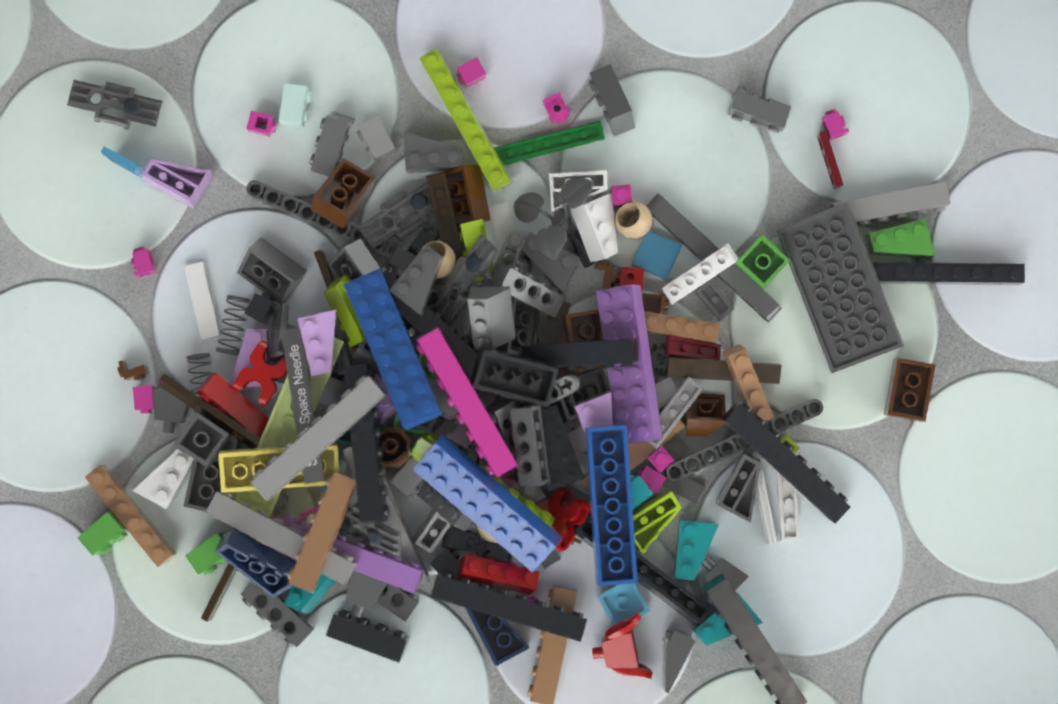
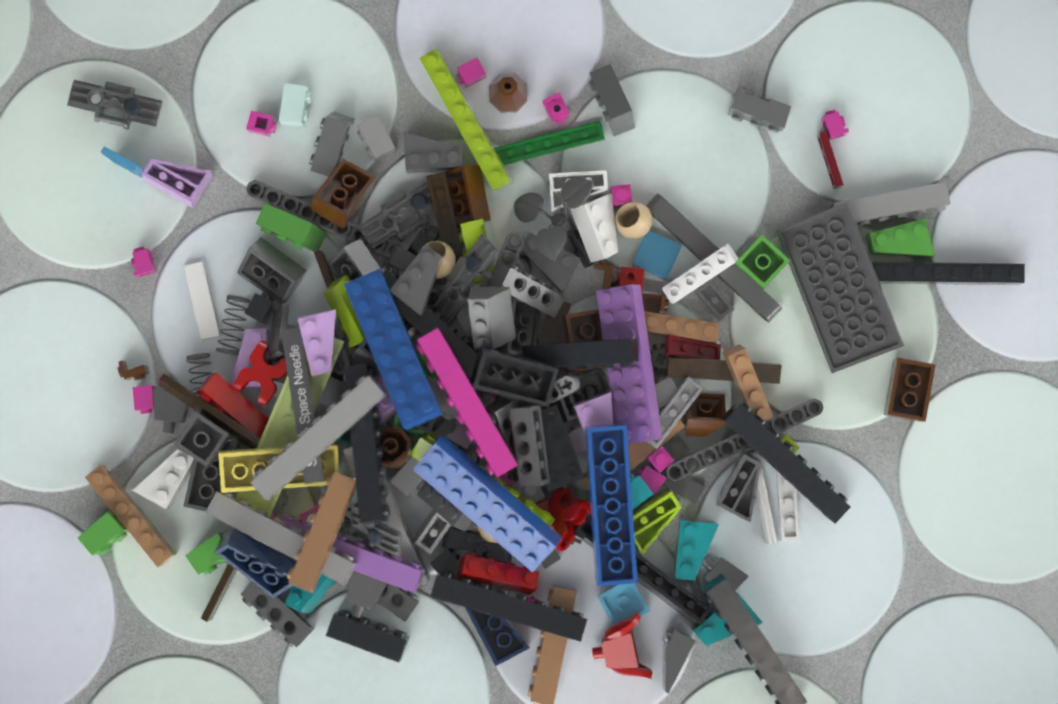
(290, 228): none -> bright green wedge
(511, 99): none -> reddish brown cone

